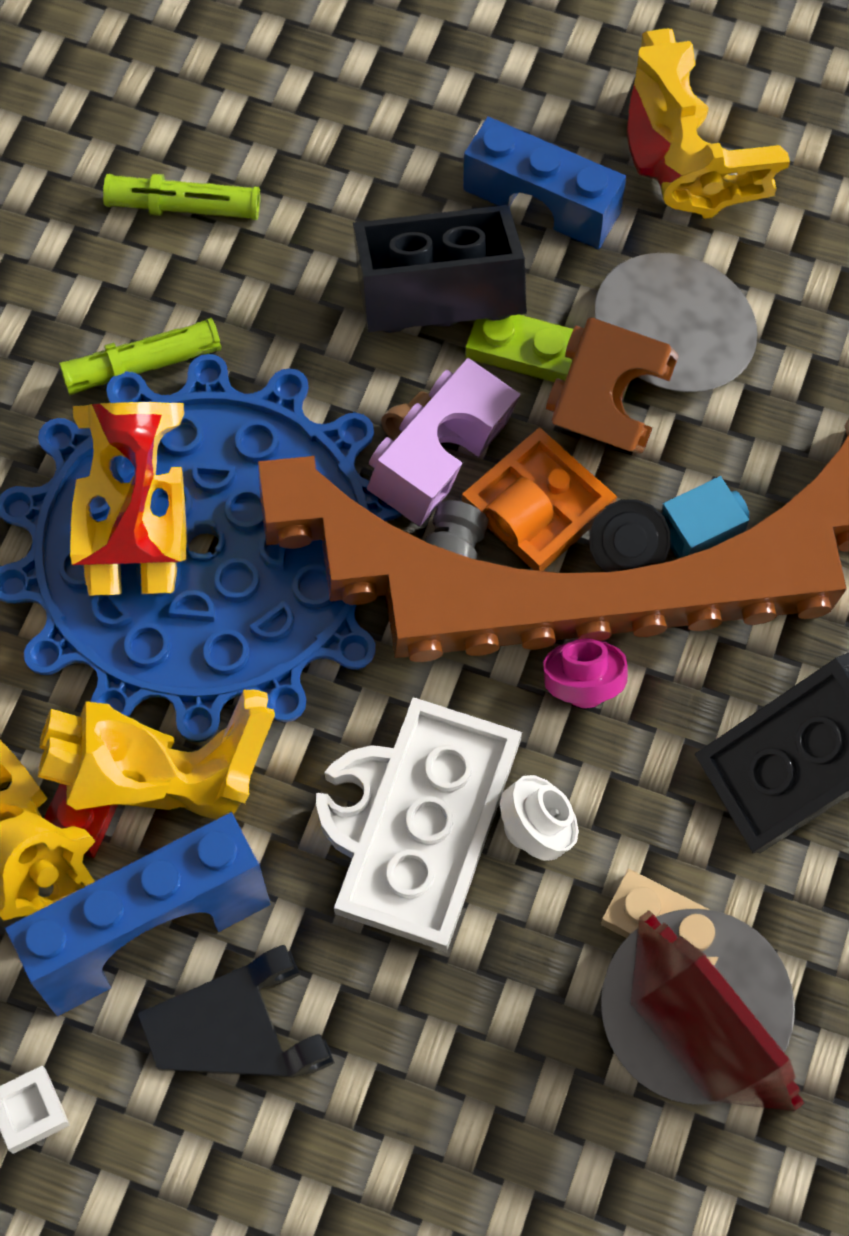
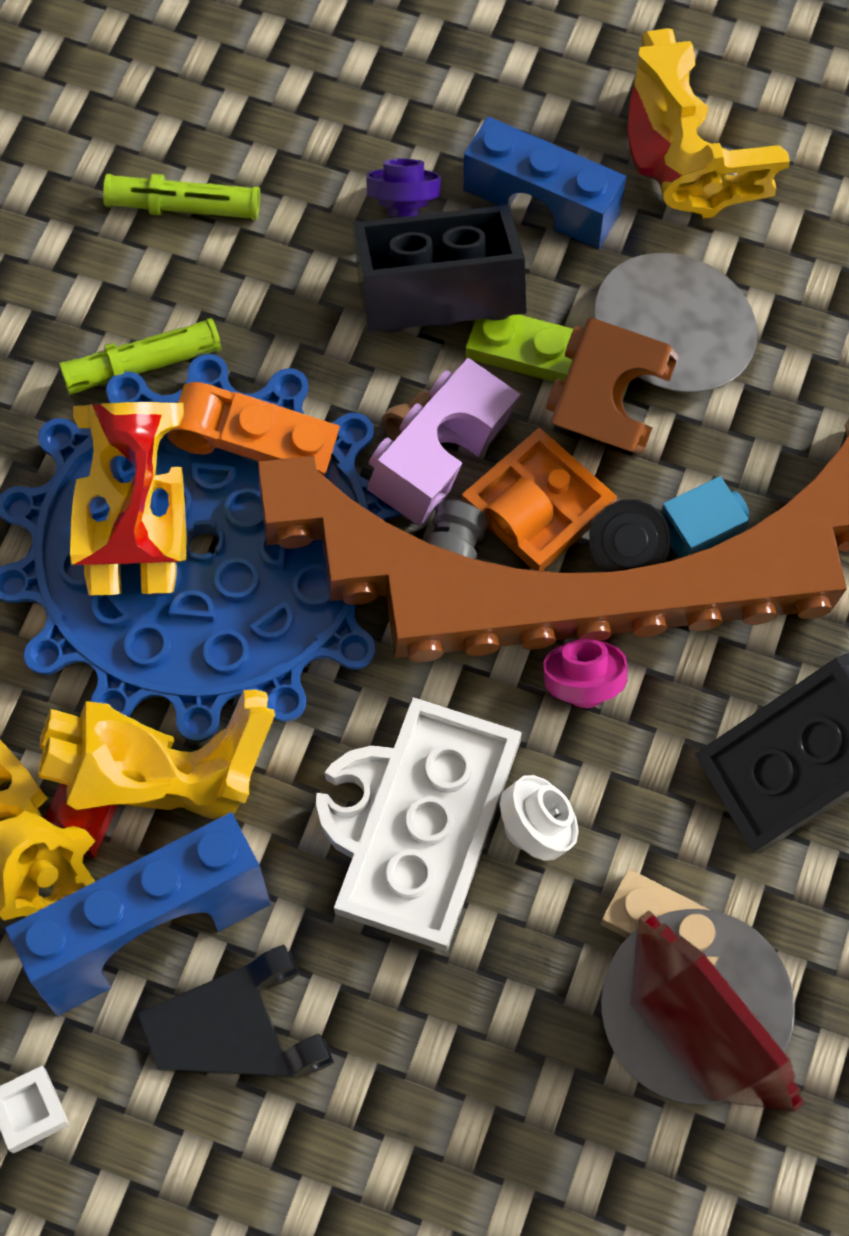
(249, 427): none -> orange plate
(403, 186): none -> dark purple plate

